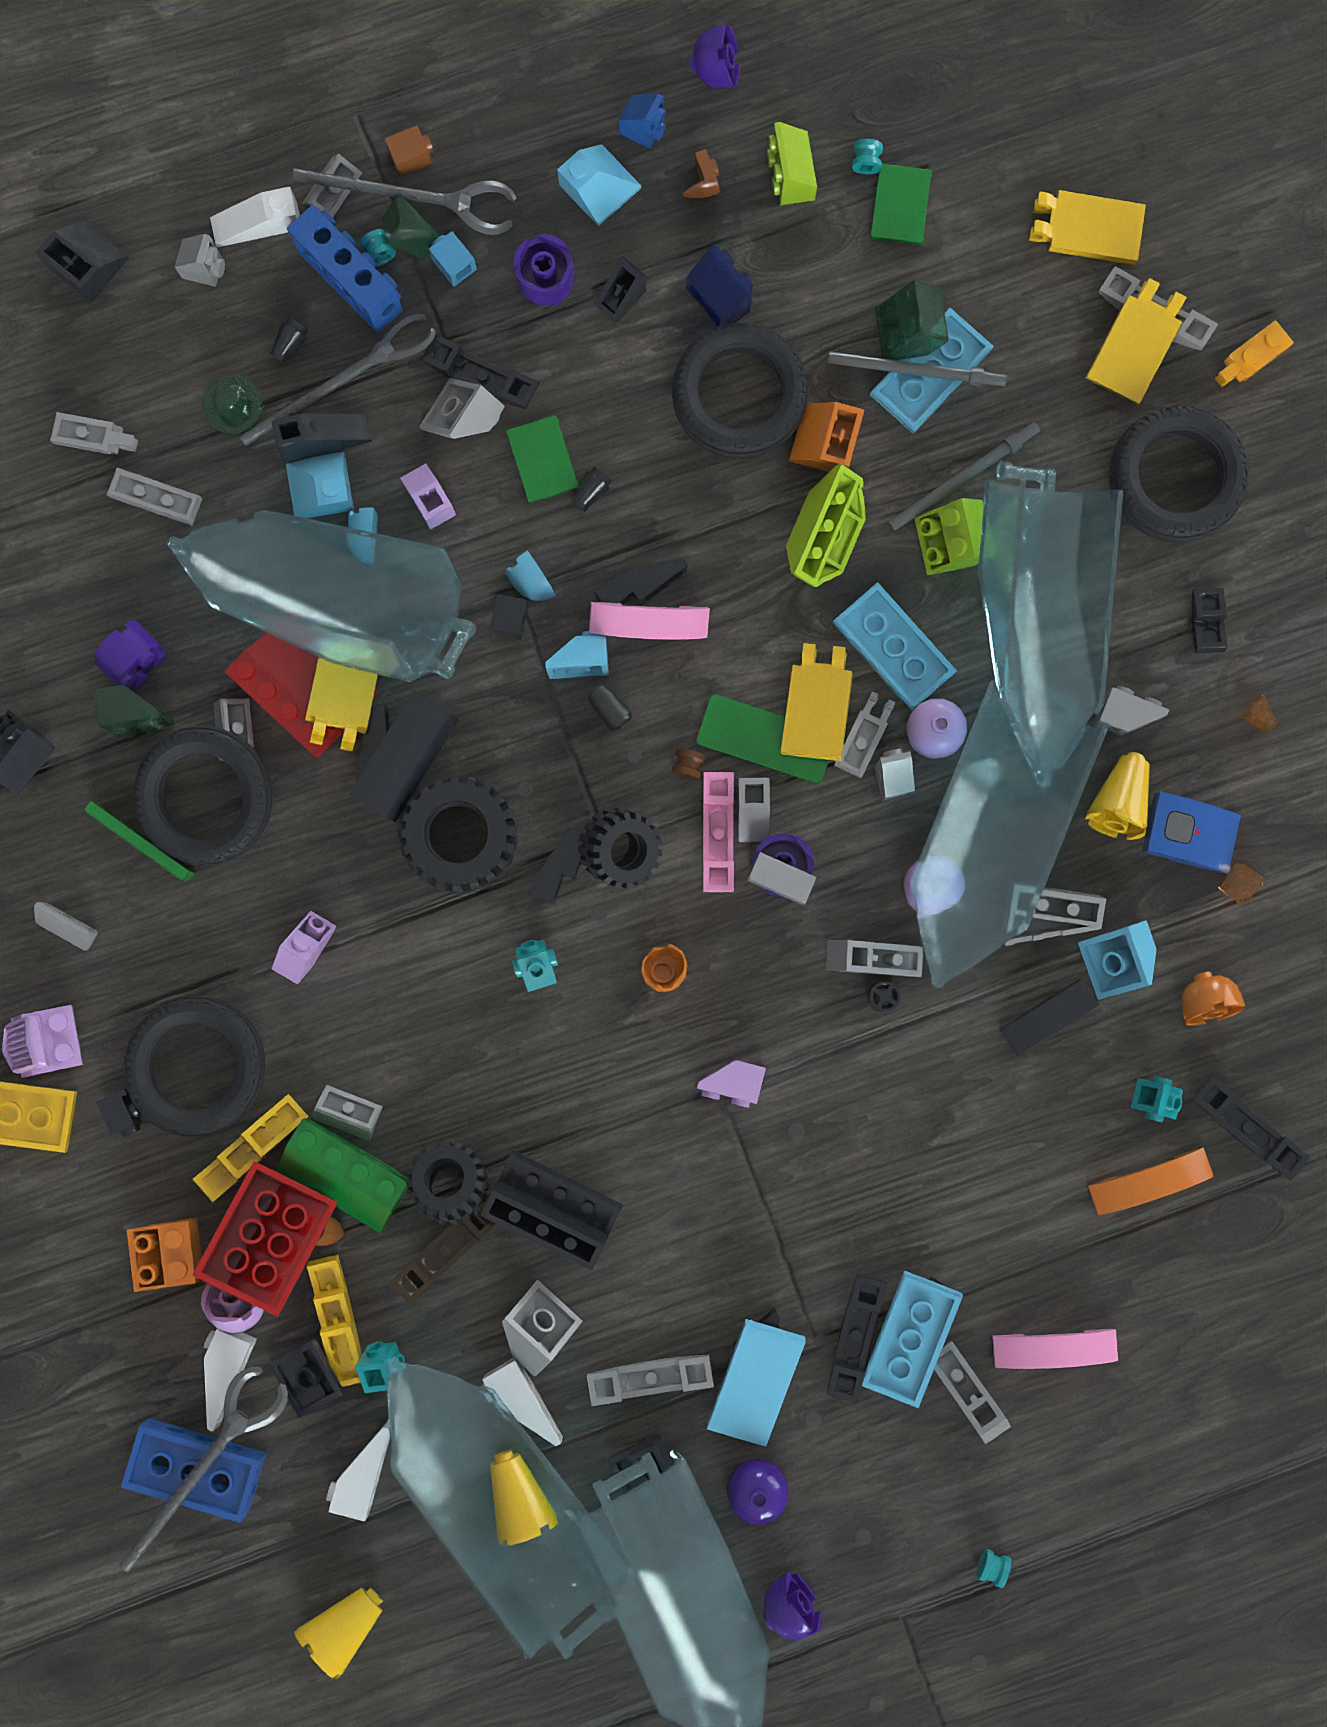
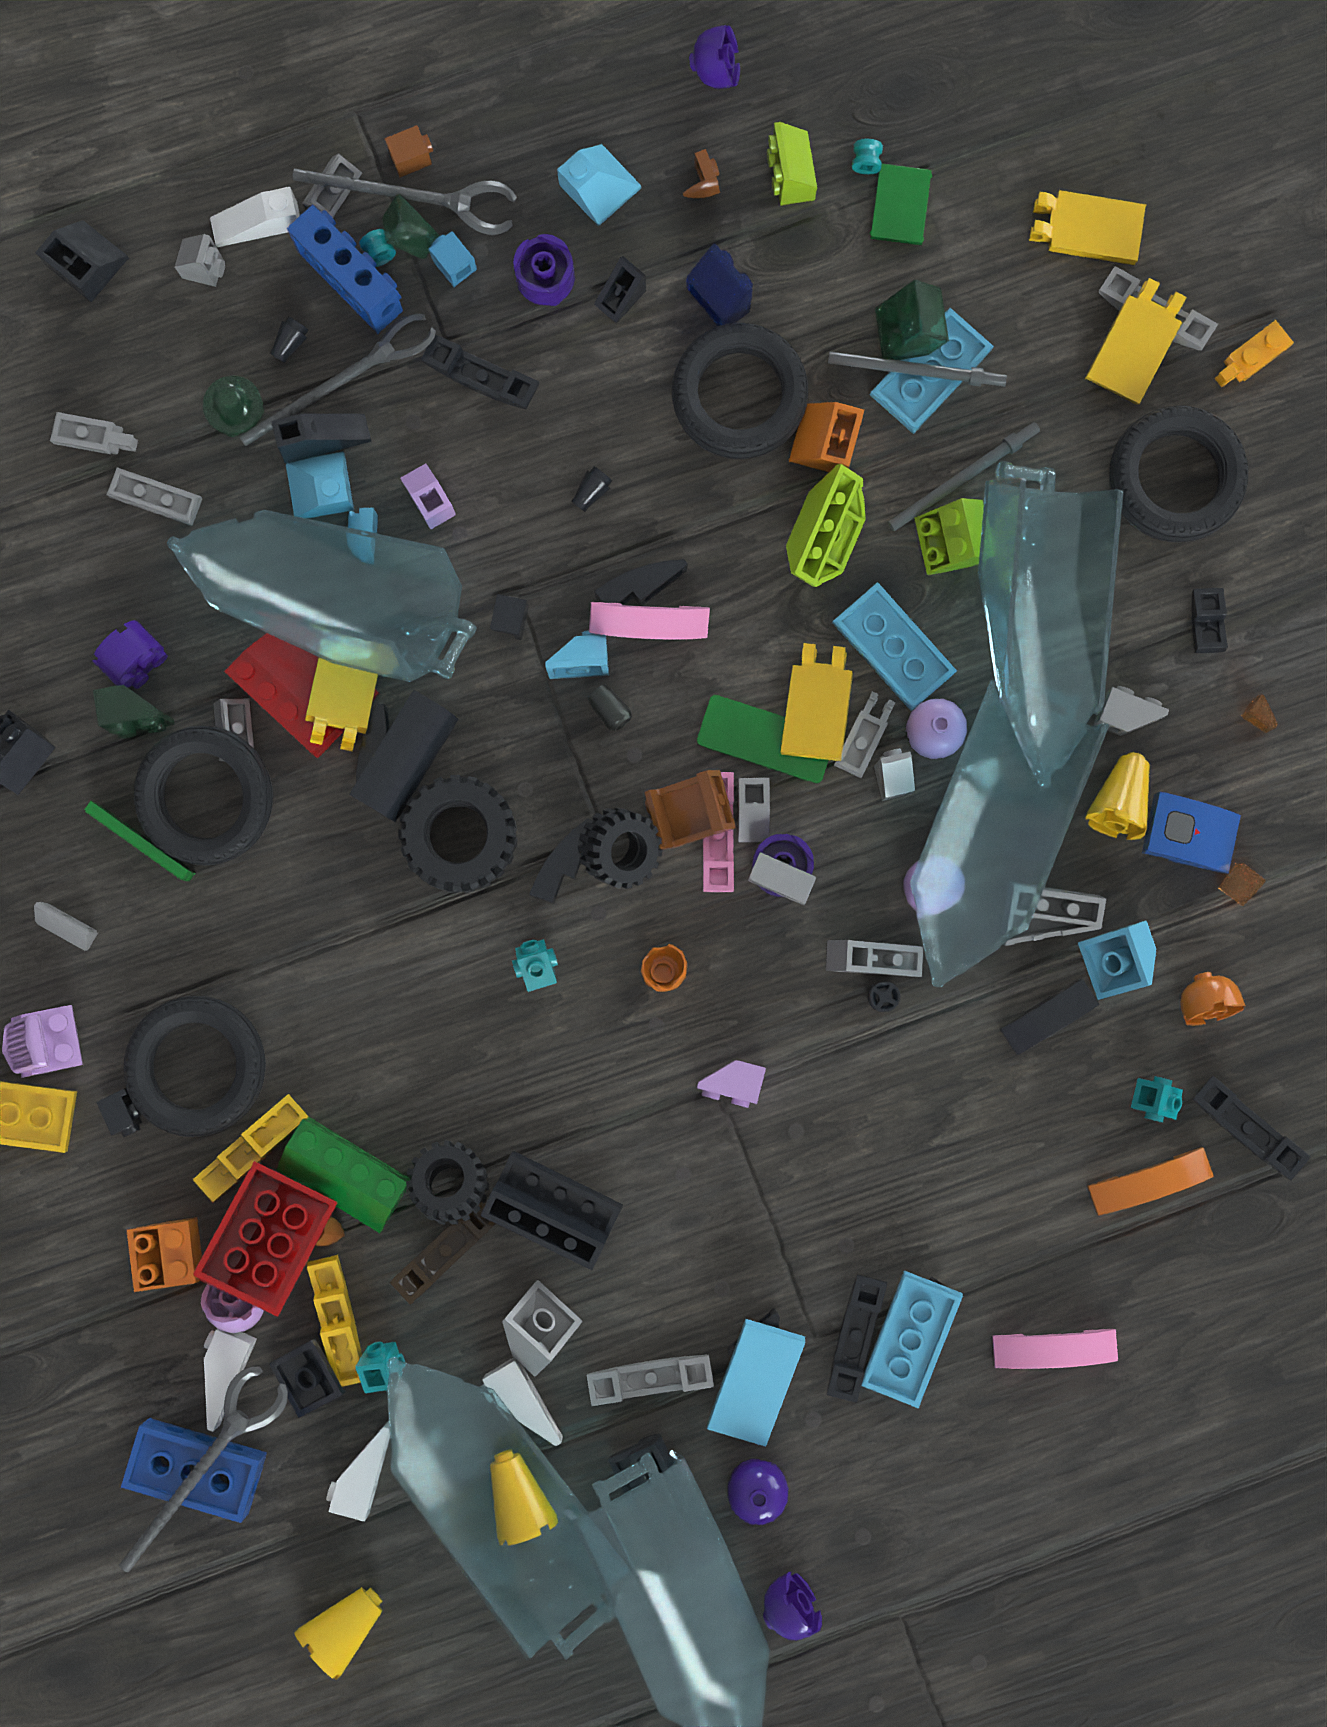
(303, 947): lavender slope -> none
(347, 1112): light grey slope -> none
(462, 410): light grey slope -> none
(529, 579): medium azure brick -> none
(542, 459): green piece -> none
(643, 119): blue slope -> none
(688, 763): reddish brown wheel -> none
(690, 809): none -> dark orange panel
(970, 1394): light grey slope -> none
(993, 1568): teal wheel -> none

